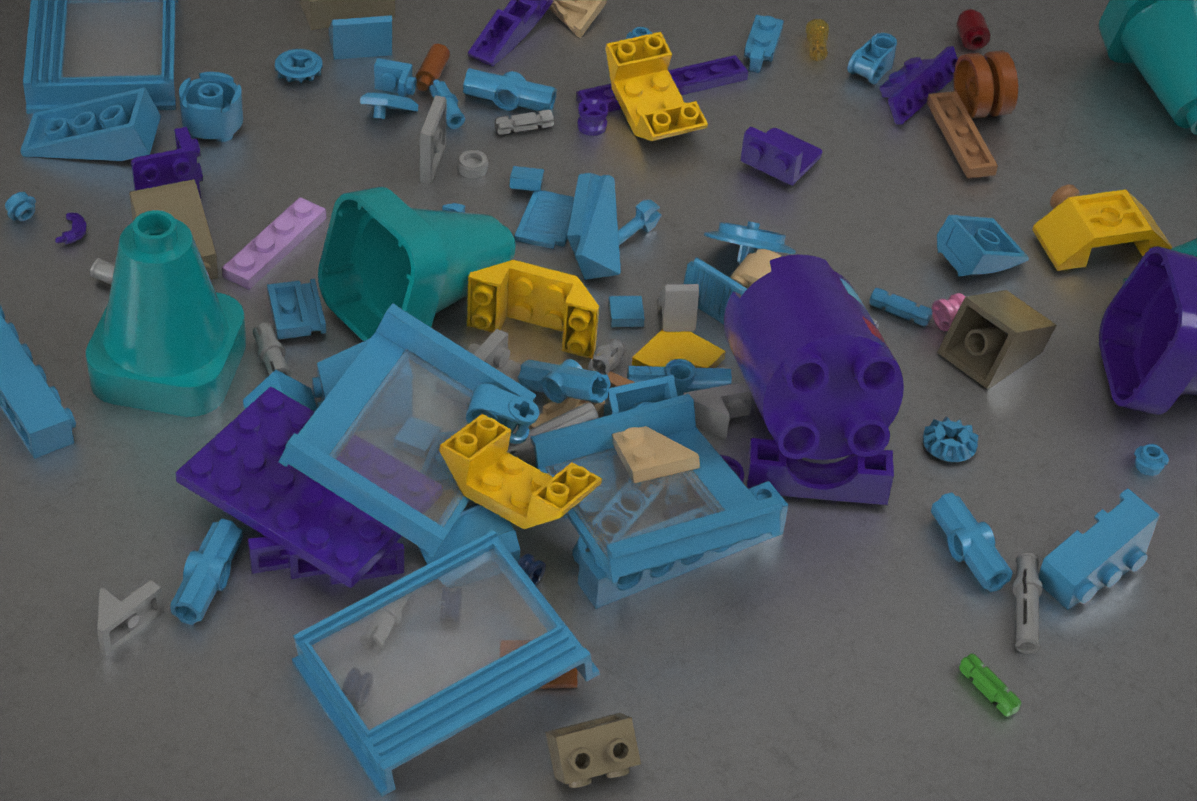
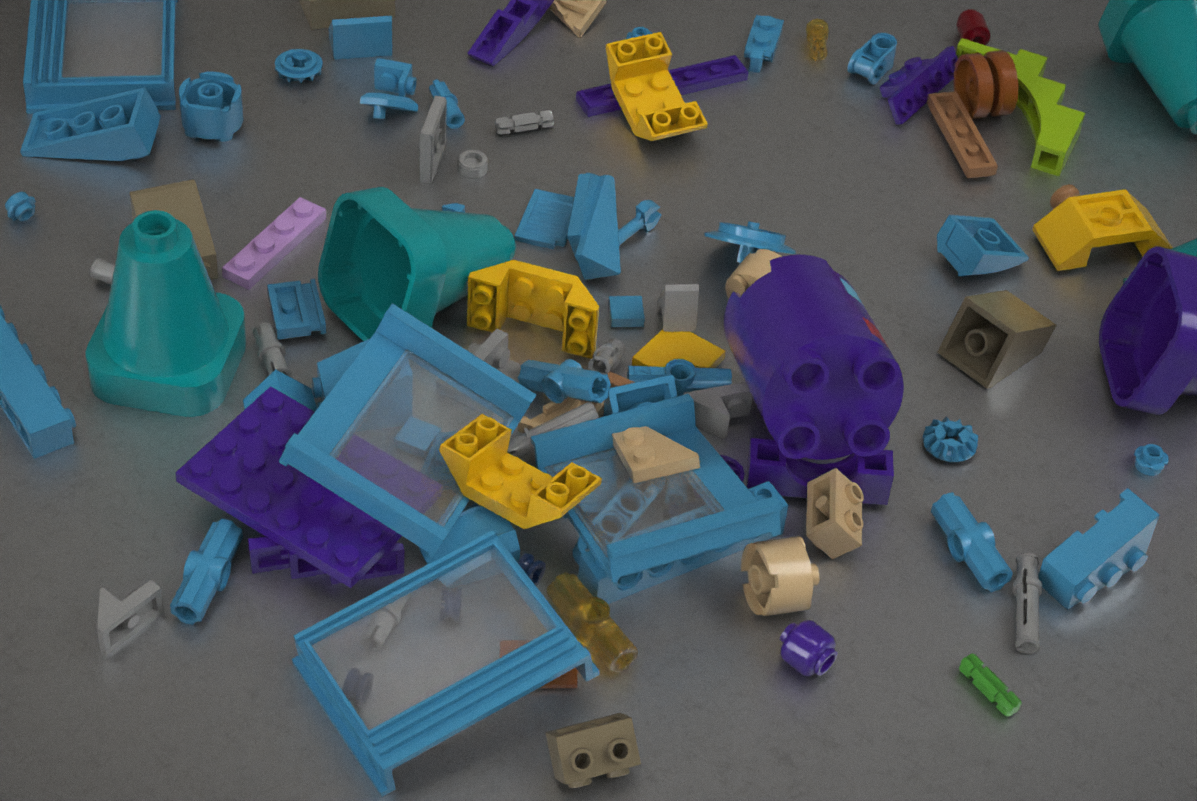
(77, 232): dark purple piece -> none
(169, 166): dark purple bracket -> none
(432, 66): dark orange cylinder -> none
(504, 408): dark azure piece -> none
(509, 90): dark azure piece -> none
(526, 178): dark azure tile -> none
(592, 117): dark purple wheel -> none
(592, 622): none -> clear yellow piece
(714, 288): dark azure window -> none
(778, 154): dark purple bracket -> none
(778, 576): none -> tan brick
(808, 648): none -> dark purple head
(834, 513): none -> tan brick
(901, 307): dark azure axle -> none
(946, 310): bright pink wheel -> none
(1040, 100): none -> lime arch

